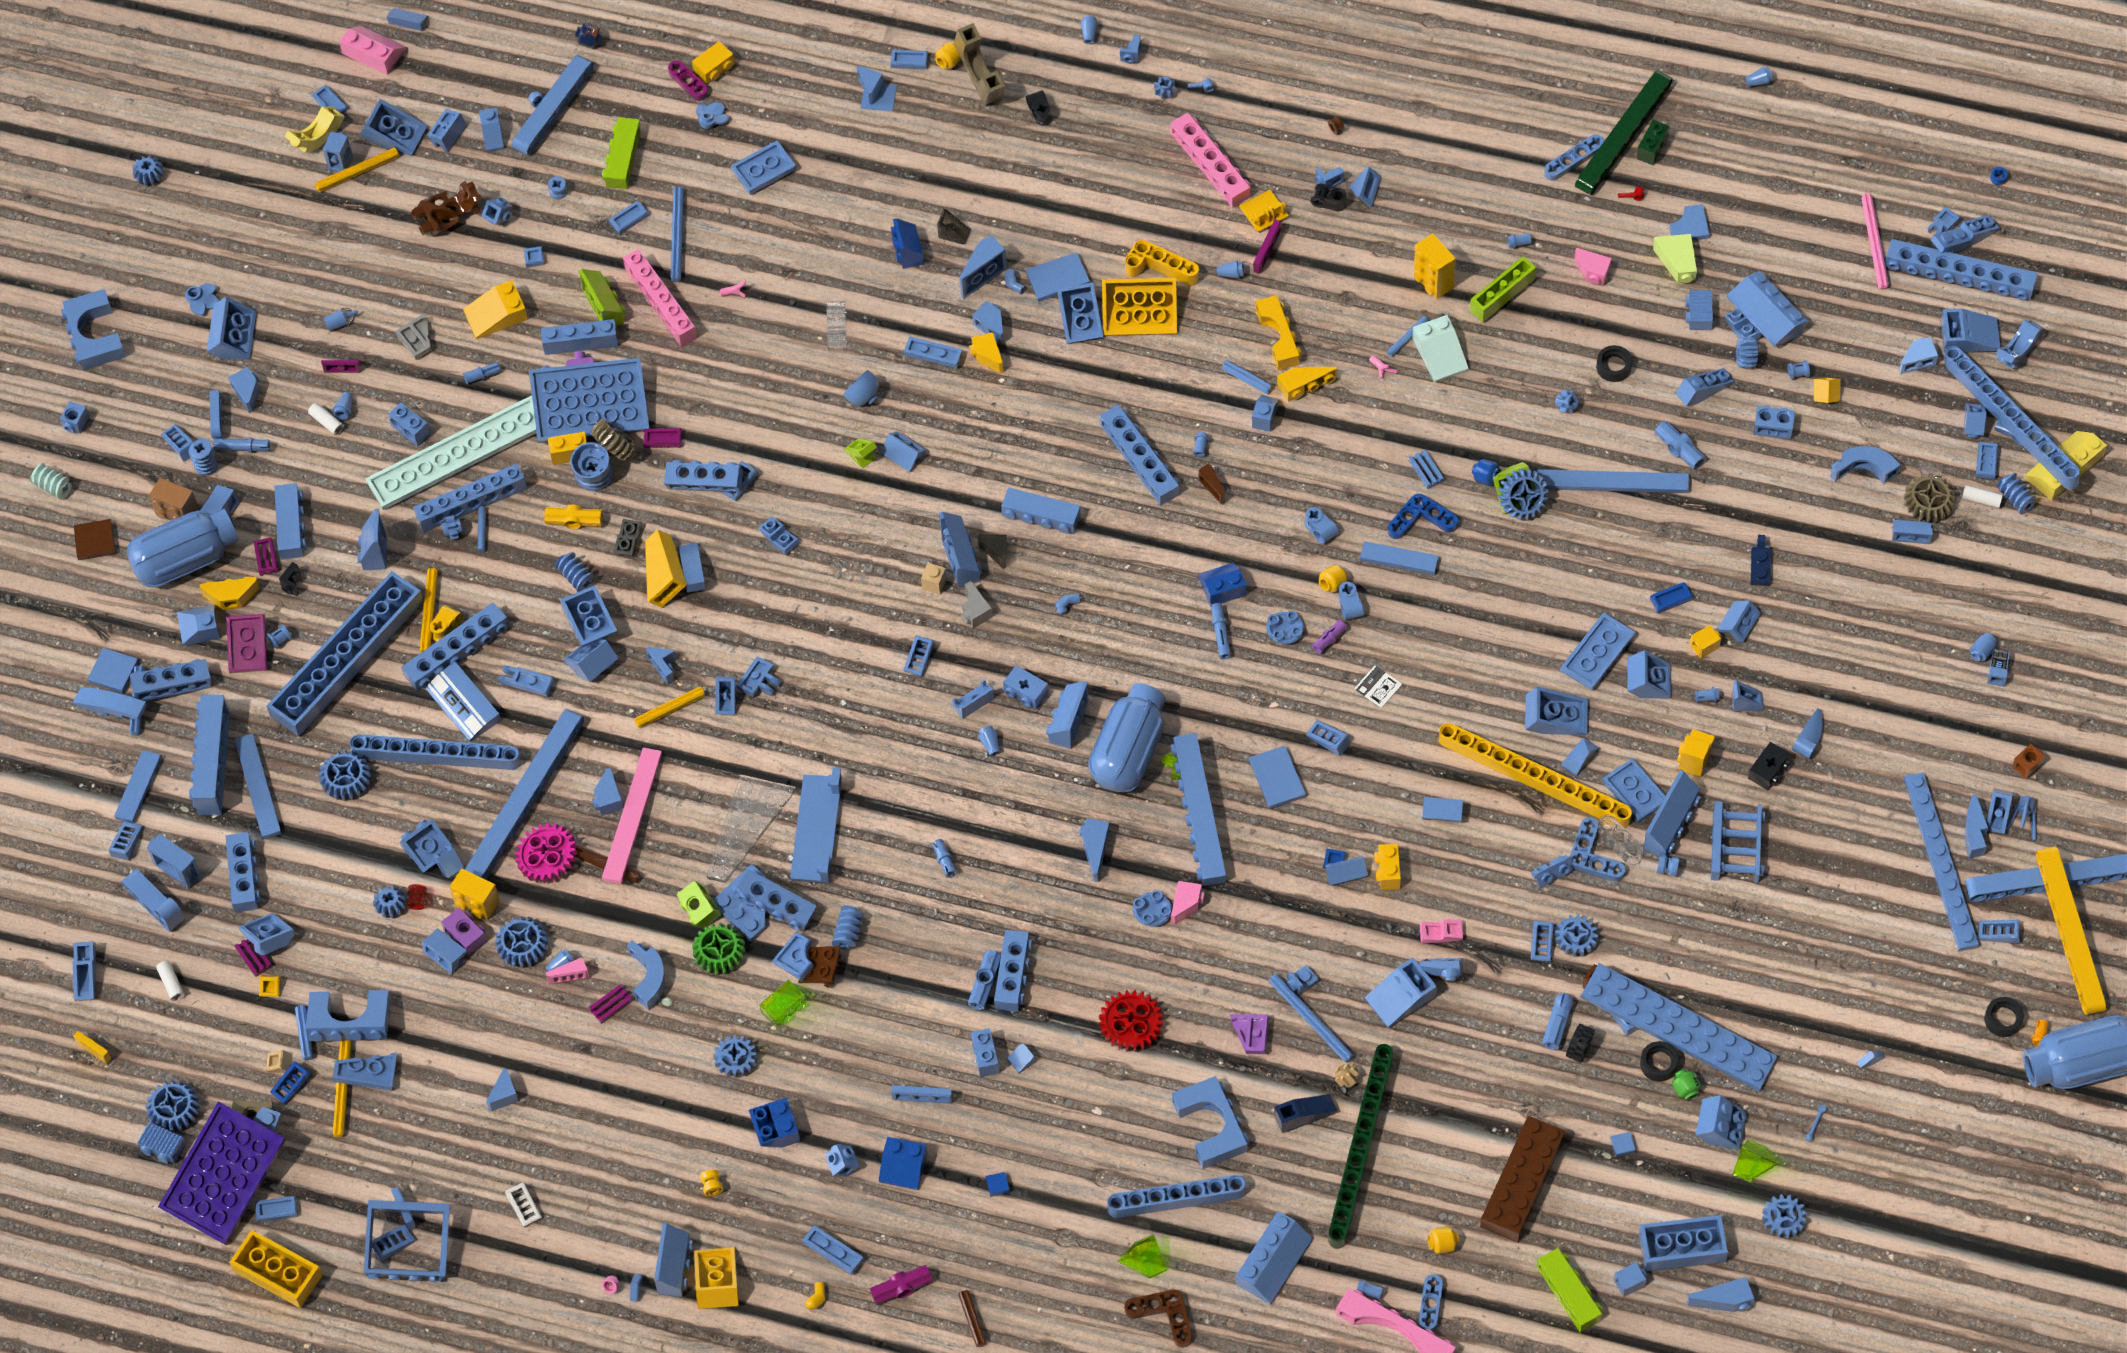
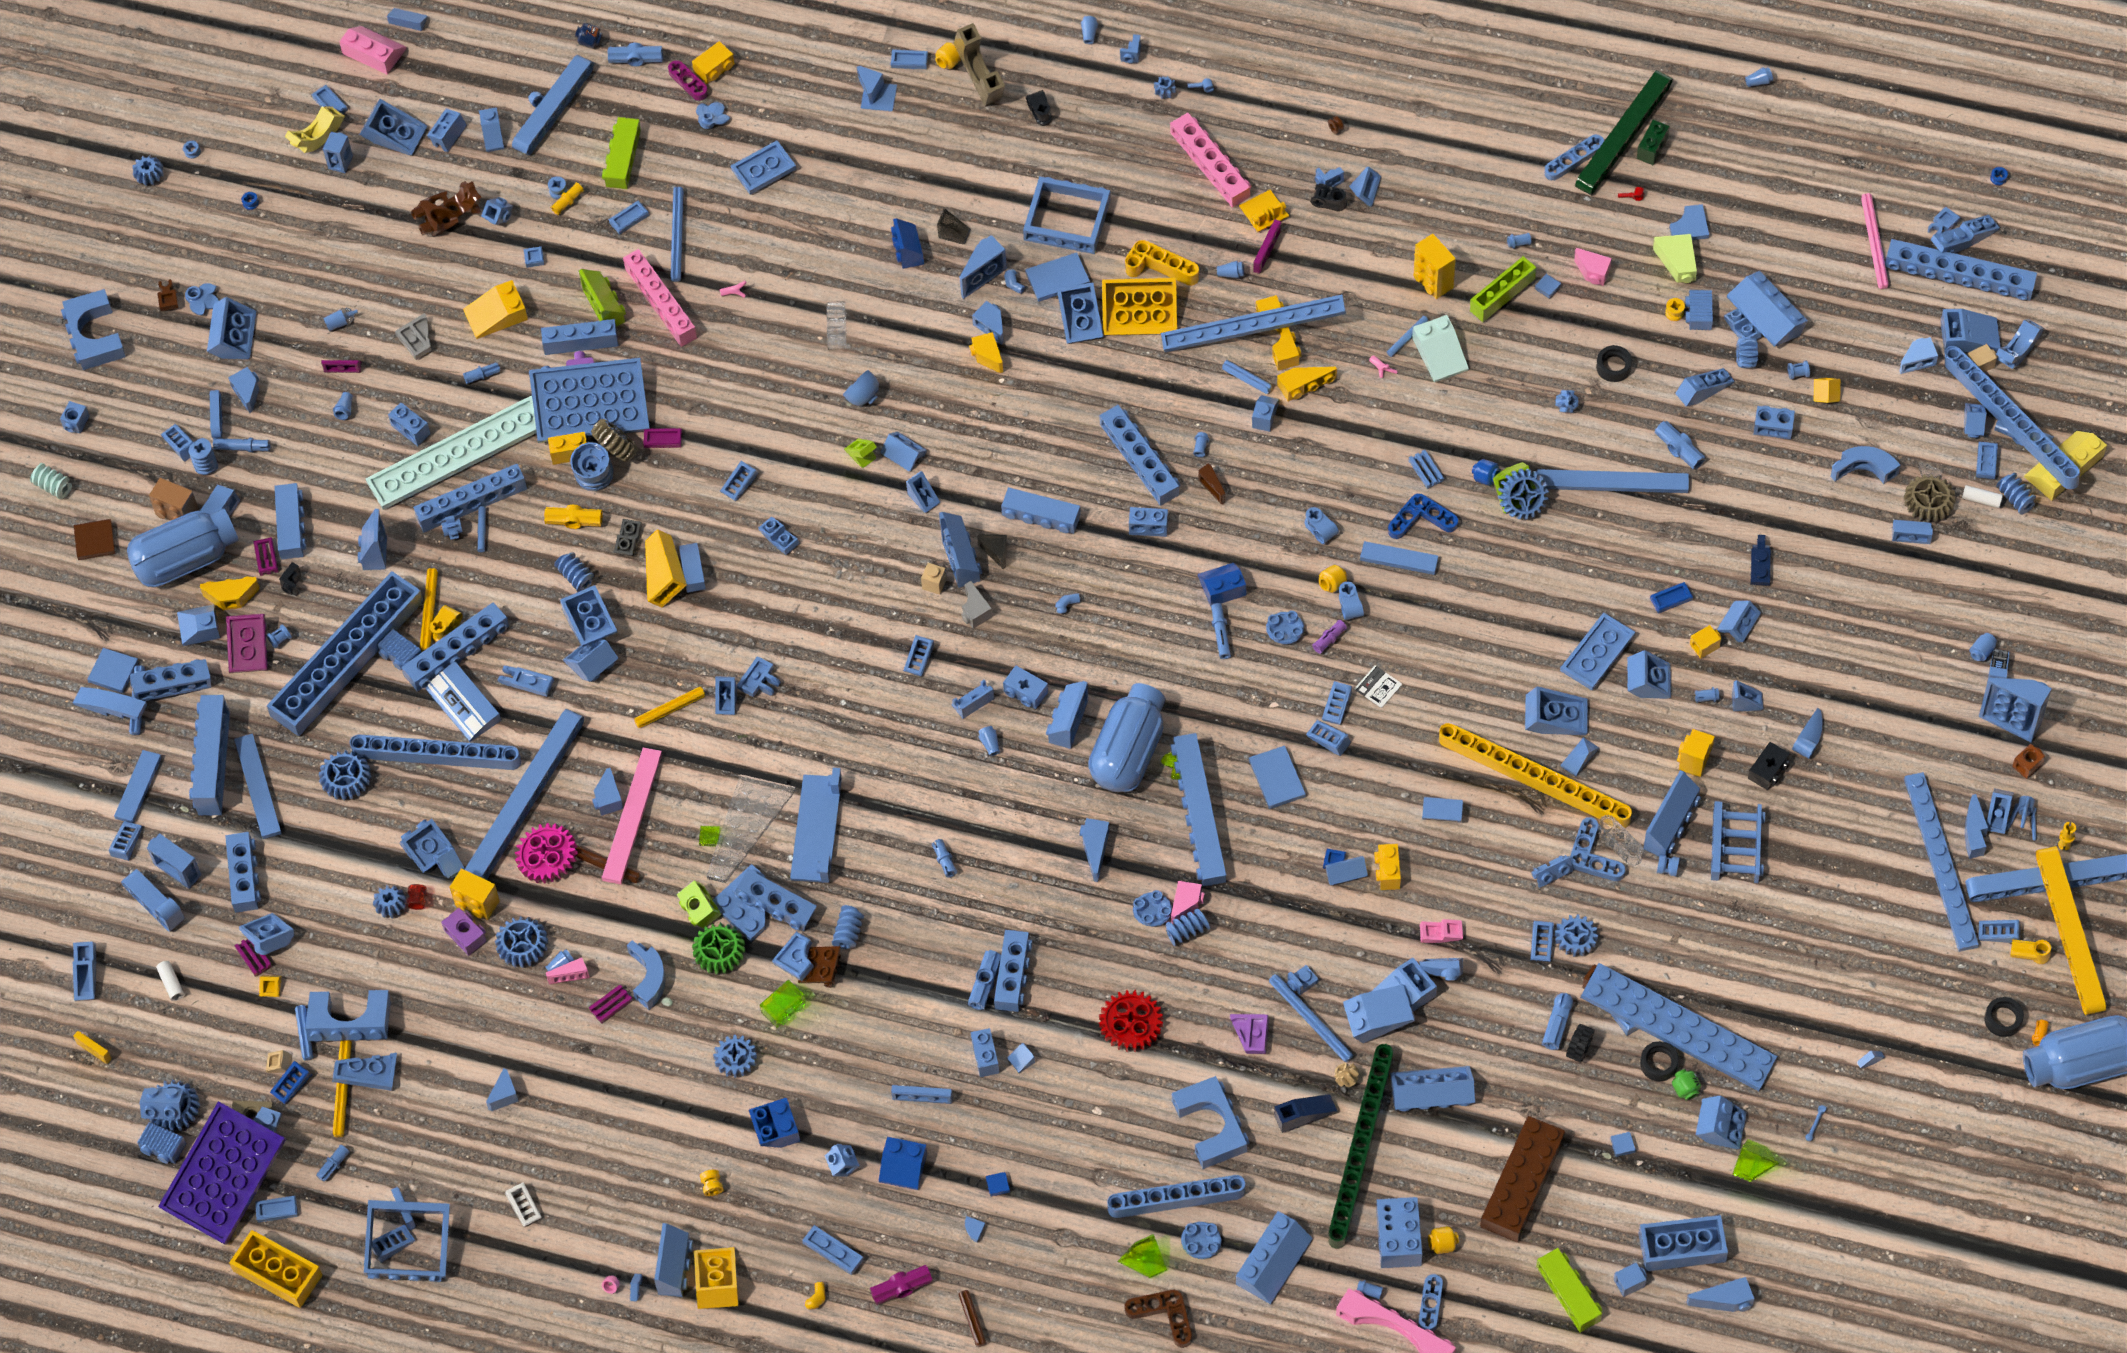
(161, 1103): none -> medium blue bracket
(167, 297): none -> reddish brown plate
(195, 153): none -> medium blue bush
(254, 202): none -> blue bush
(326, 419): white piece -> none
(332, 1163): none -> medium blue axle
(356, 169): yellow axle -> none
(397, 649): none -> medium blue brick
(444, 951): medium blue hinge -> none
(567, 198): none -> yellow pin
(635, 54): none -> medium blue piece
(661, 661): medium blue slope -> none
(709, 835): none -> clear neon green tile
(730, 483): medium blue brick -> none
(921, 492): none -> medium blue slope
(933, 352): medium blue plate -> none
(974, 1228): none -> medium blue tile
(1064, 239): none -> medium blue window
(1148, 521): none -> medium blue brick
(1186, 925): none -> medium blue piece
(1201, 1240): none -> medium blue dish
(1253, 323): none -> medium blue plate
(1342, 692): none -> medium blue slope
(1378, 1012): none -> medium blue slope
(1399, 1232): none -> medium blue piece
(1432, 1088): none -> medium blue slope
(1547, 286): none -> medium blue tile
(1635, 789): medium blue tile -> none
(1672, 313): none -> yellow wheel
(1779, 1209): medium blue gear -> none
(1983, 357): none -> tan brick
(2015, 705): none -> medium blue slope
(2029, 949): none -> yellow piece
(2067, 836): none -> yellow pin

